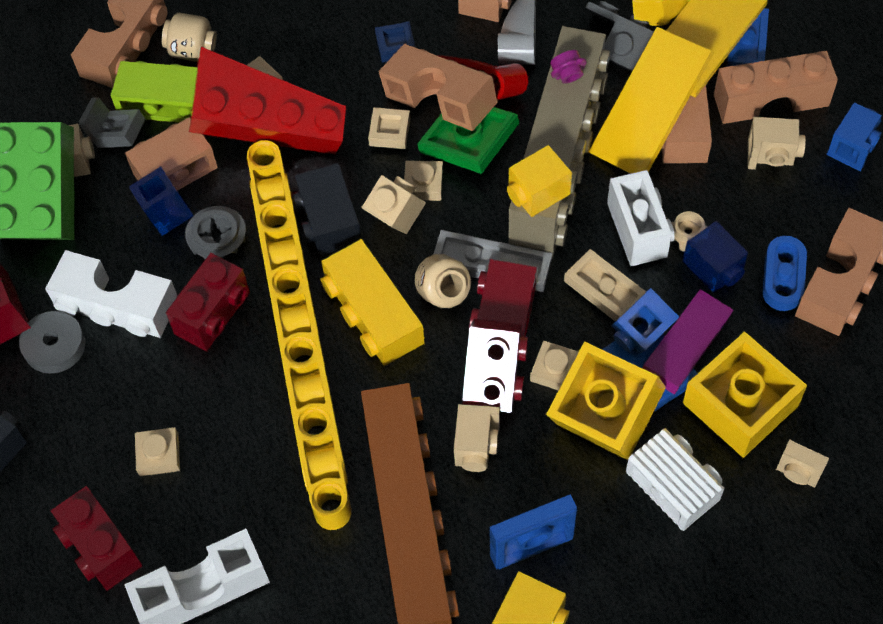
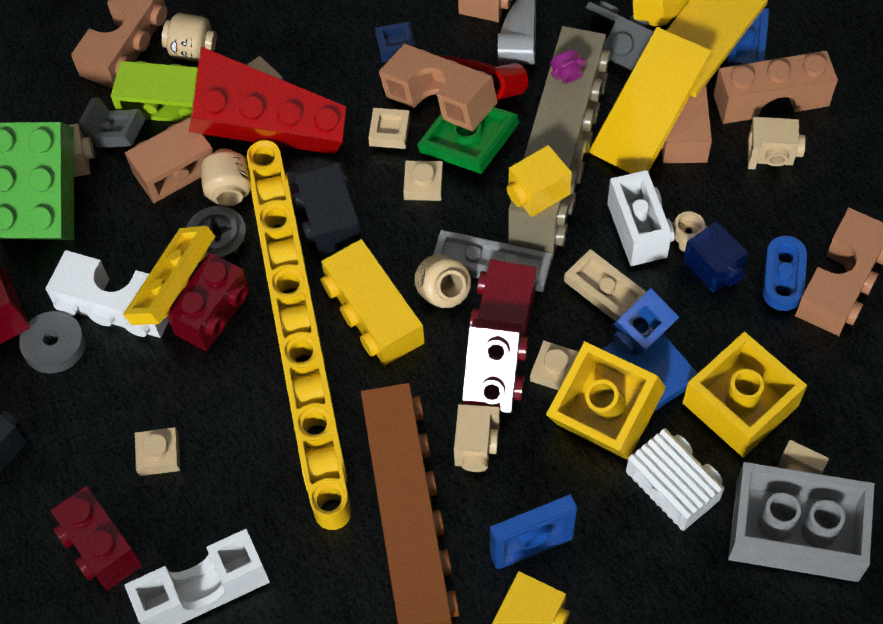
(161, 201): clear blue brick -> none
(169, 276): none -> yellow plate
(225, 177): none -> tan head
(394, 203): tan brick -> none
(688, 340): magenta tile -> none
(802, 522): none -> light grey brick
(855, 136): blue brick -> none

